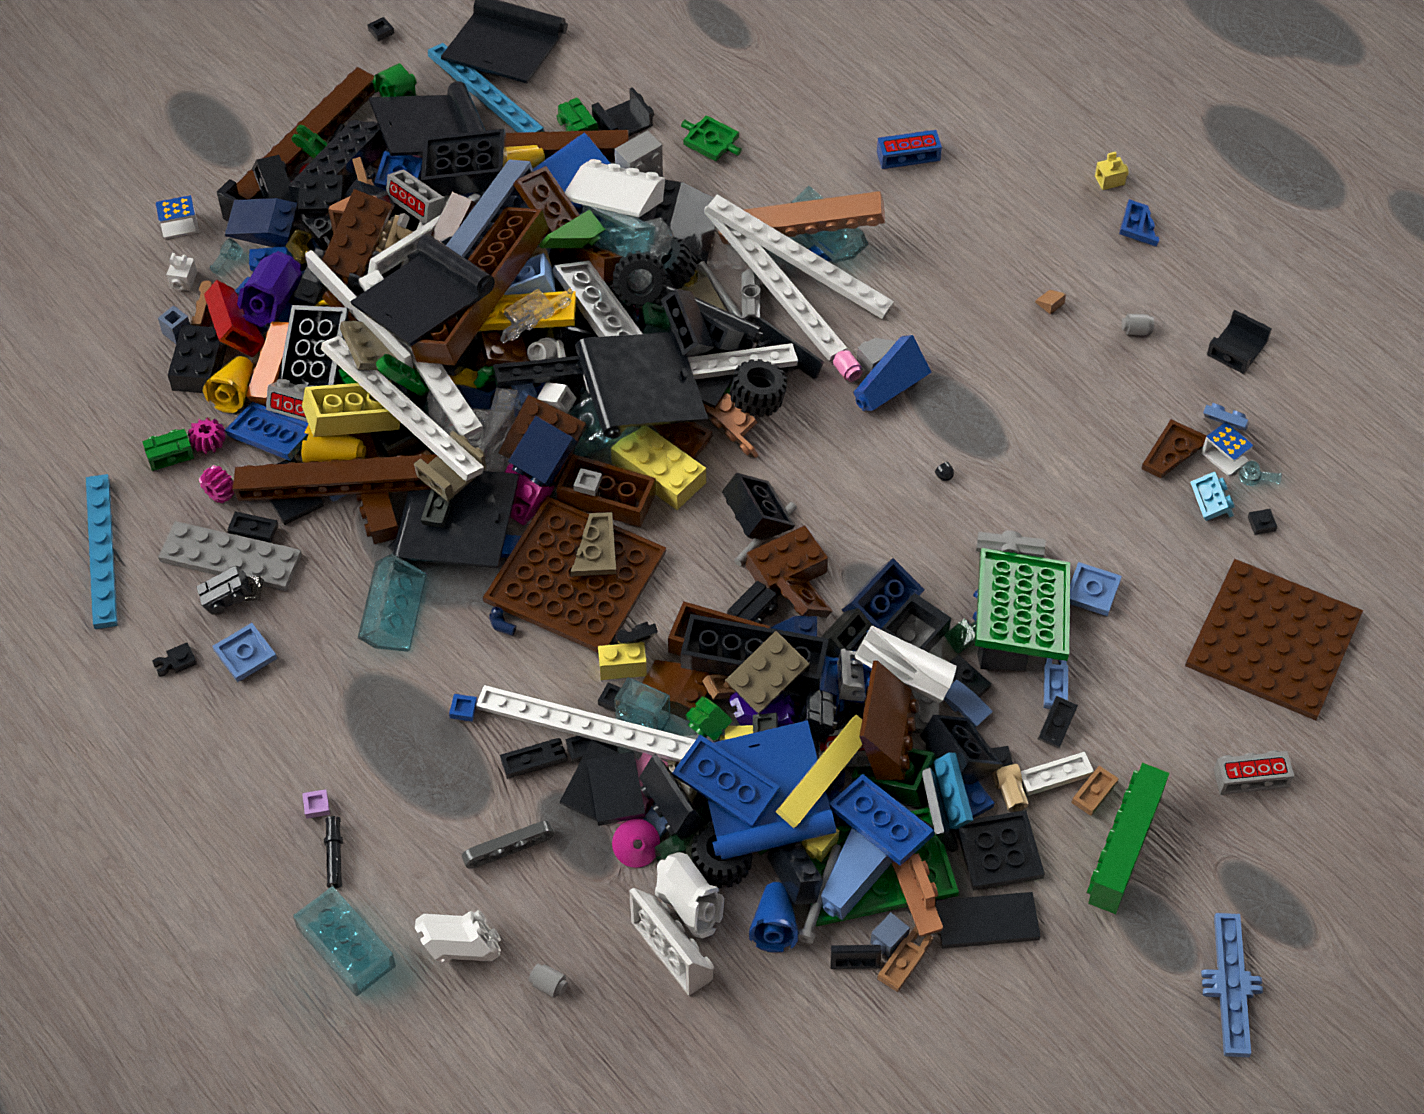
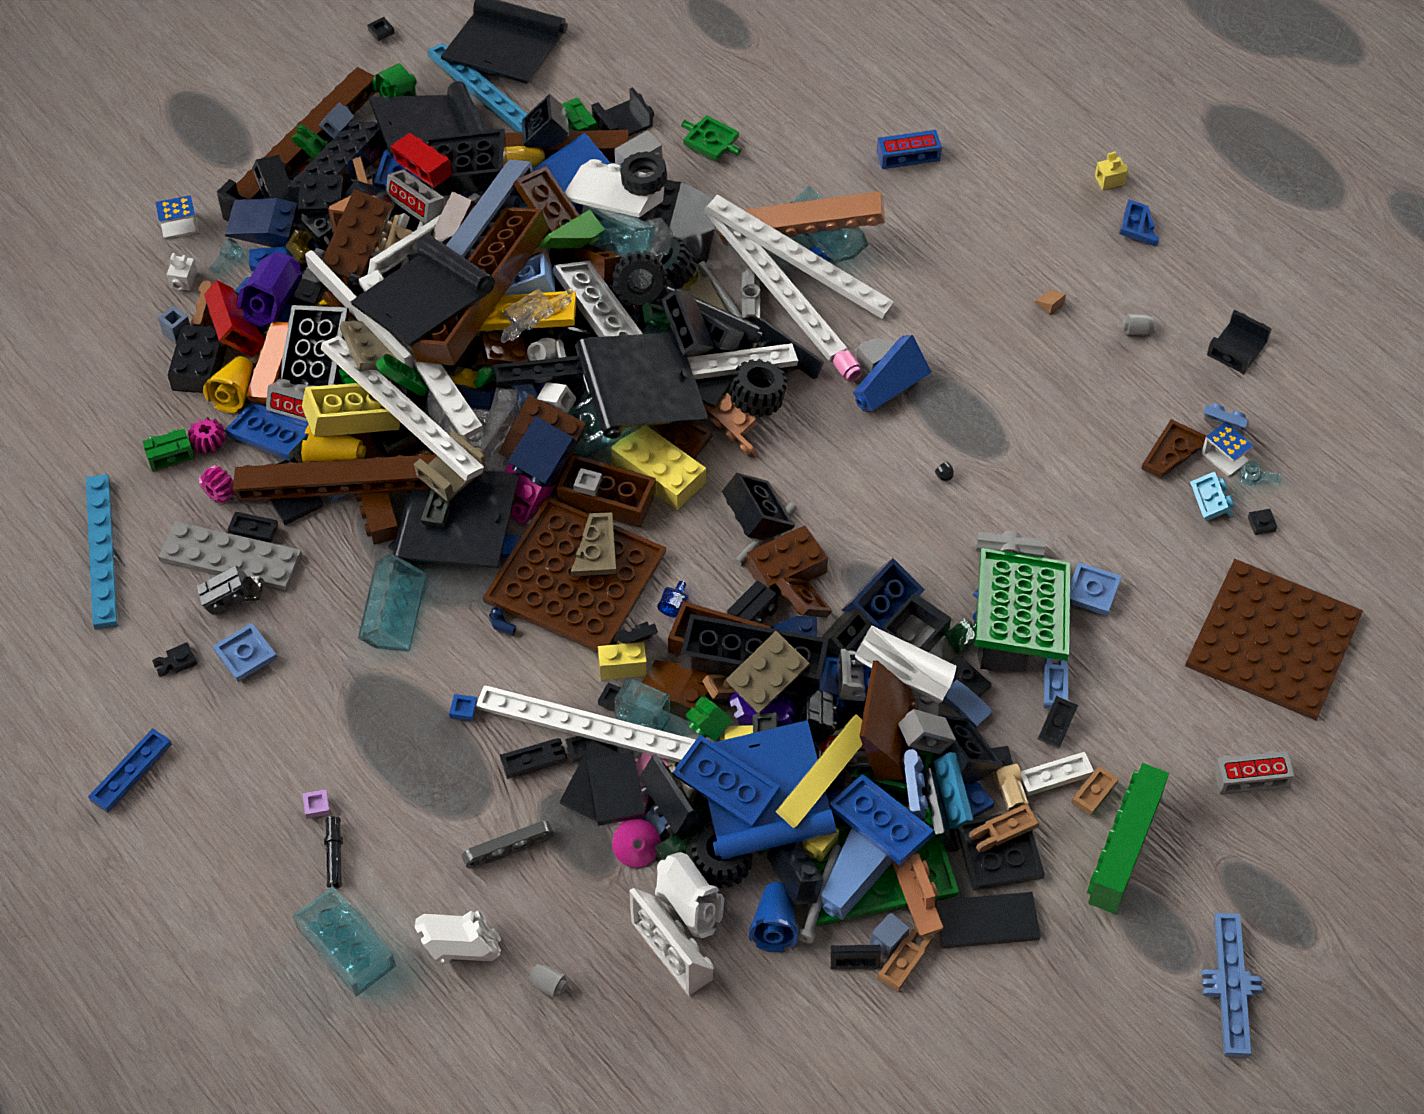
(130, 770): none -> blue plate
(336, 120): none -> sand blue brick
(422, 160): none -> red brick
(545, 124): none -> black slope
(645, 185): none -> black tyre
(672, 599): none -> clear blue piece
(915, 783): none -> hinge
(926, 731): none -> light grey brick
(1005, 827): none -> medium nougat hinge

